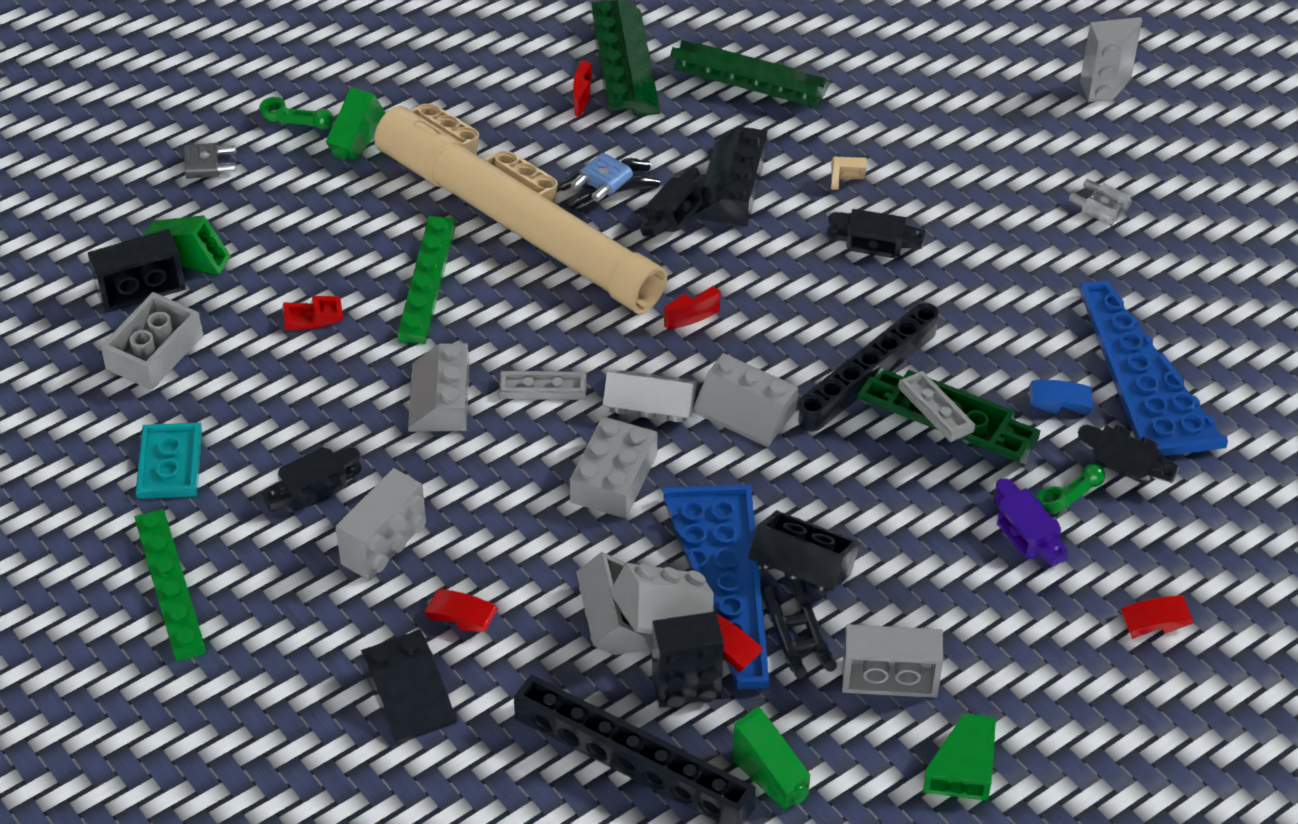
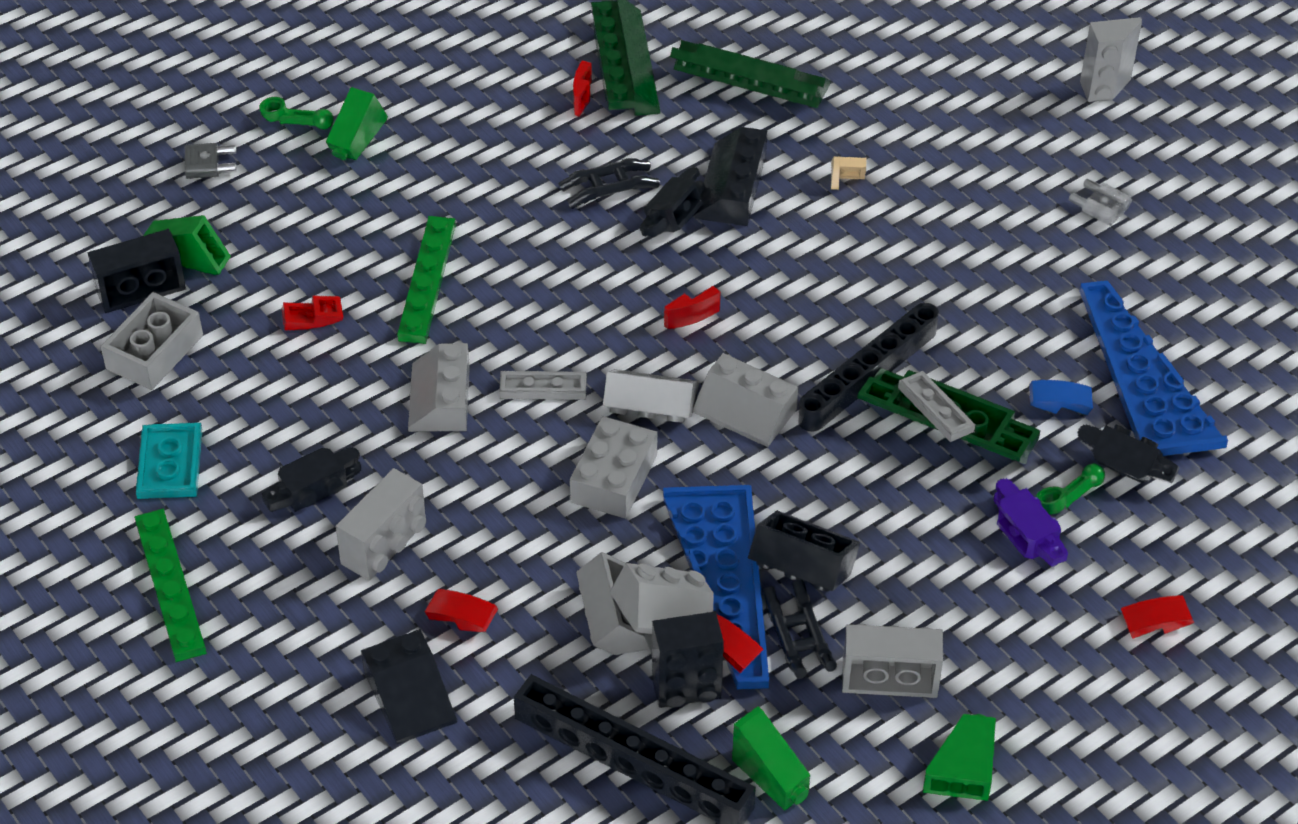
(516, 197): tan piece -> none
(603, 174): medium blue piece -> none
(874, 232): black hinge -> none

